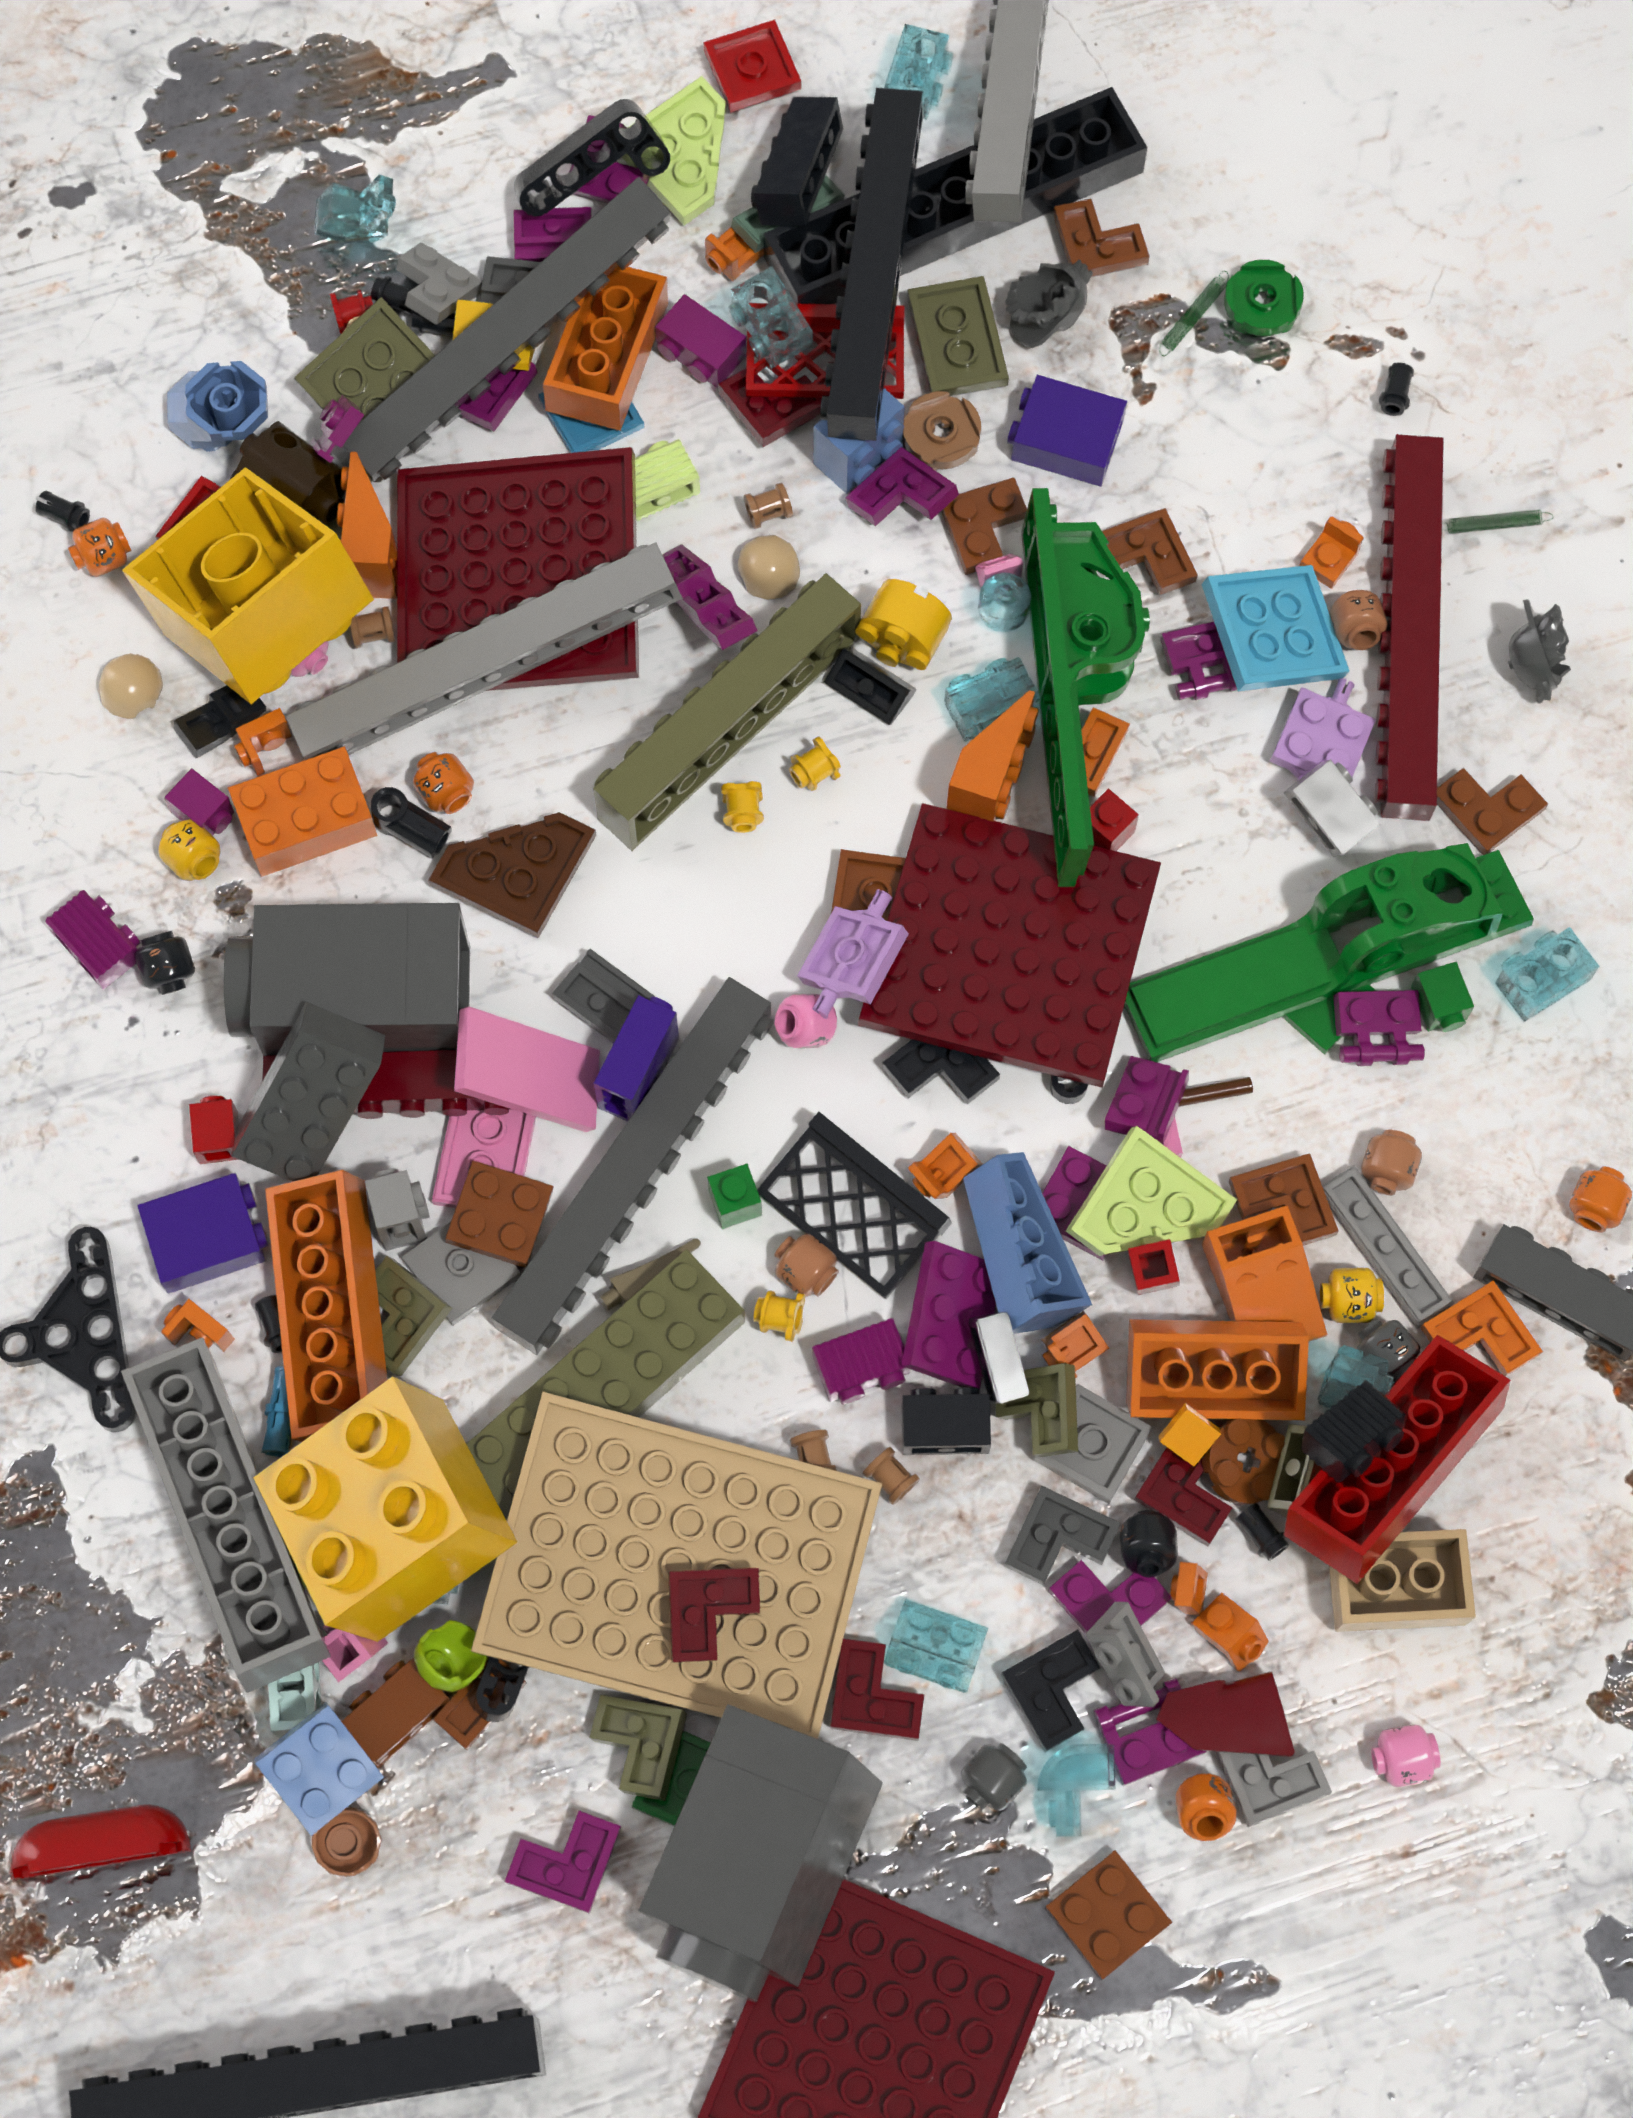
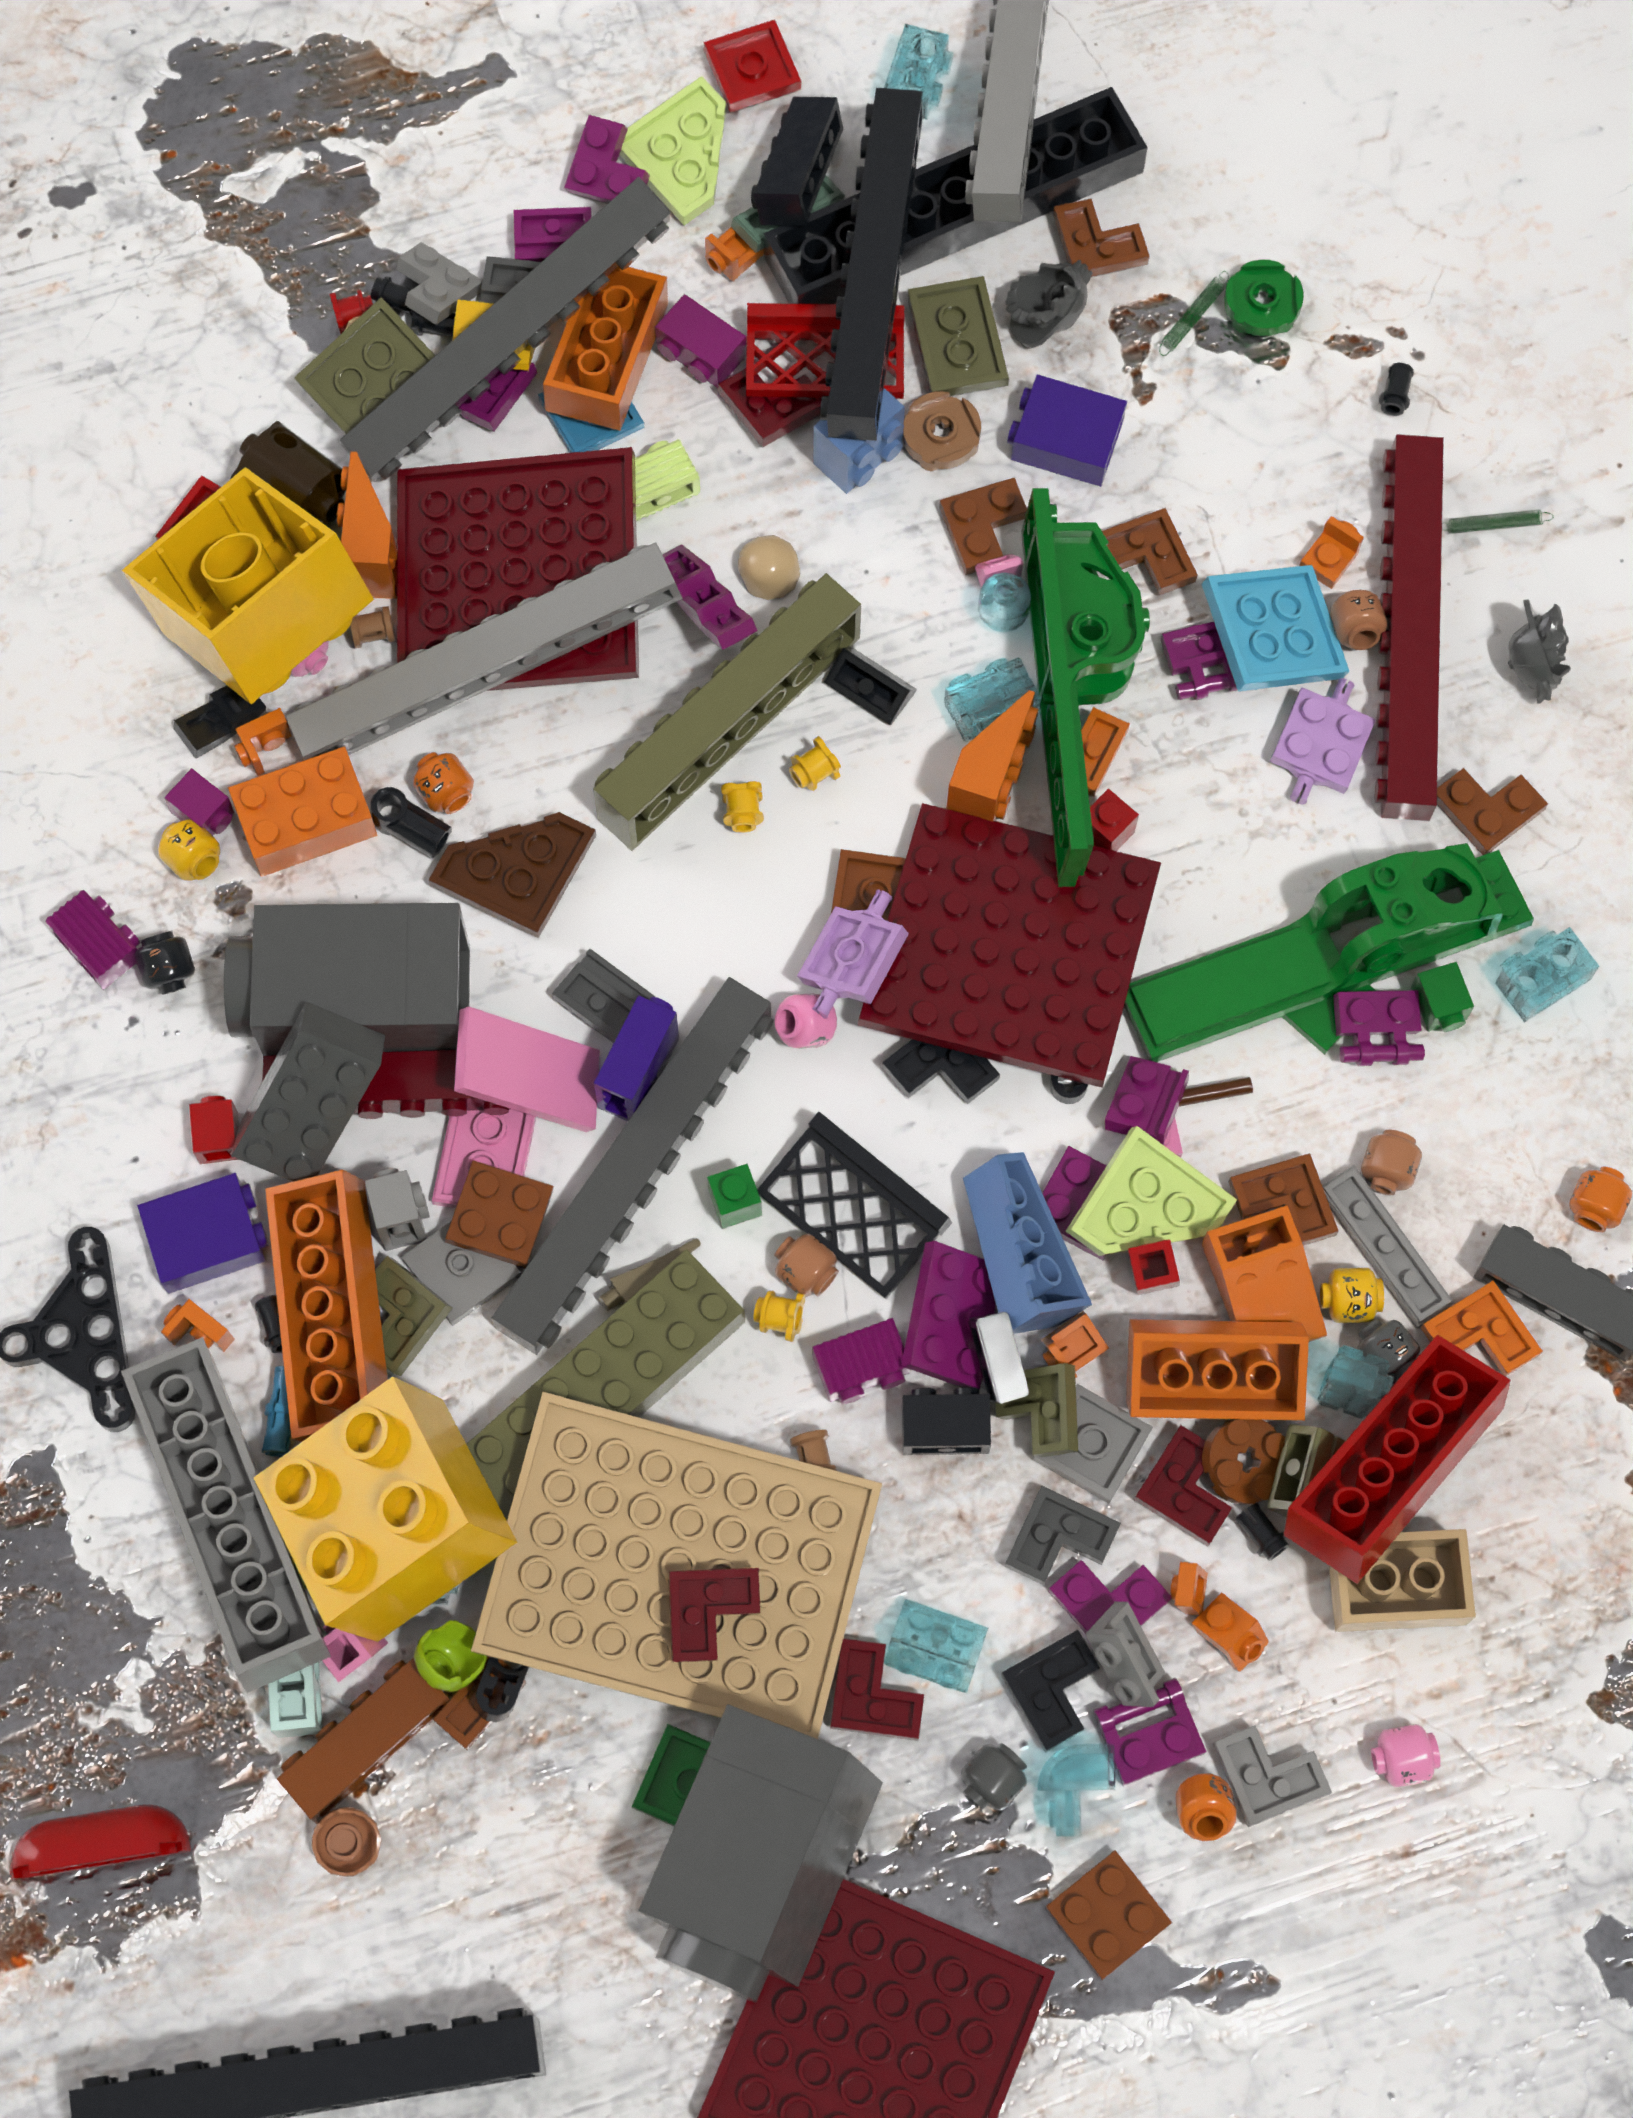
(63, 511): black pin -> none
(99, 547): orange head -> none
(130, 685): tan hair -> none
(217, 405): medium blue brick -> none
(318, 1768): medium blue brick -> none
(338, 423): magenta plate -> none
(355, 215): clear light blue brick -> none
(570, 1876): magenta plate -> none
(590, 164): black beam -> none
(652, 1739): olive plate -> none
(768, 505): medium nougat bush -> none
(779, 314): clear light blue brick -> none
(894, 1477): medium nougat bush -> none
(900, 480): magenta plate -> none
(904, 624): yellow brick -> none
(944, 1168): orange bracket -> none
(1148, 1543): black head -> none
(1189, 1435): light orange tile -> none
(1230, 1717): dark red panel -> none
(1333, 807): brick -> none
(1354, 1432): black brick -> none

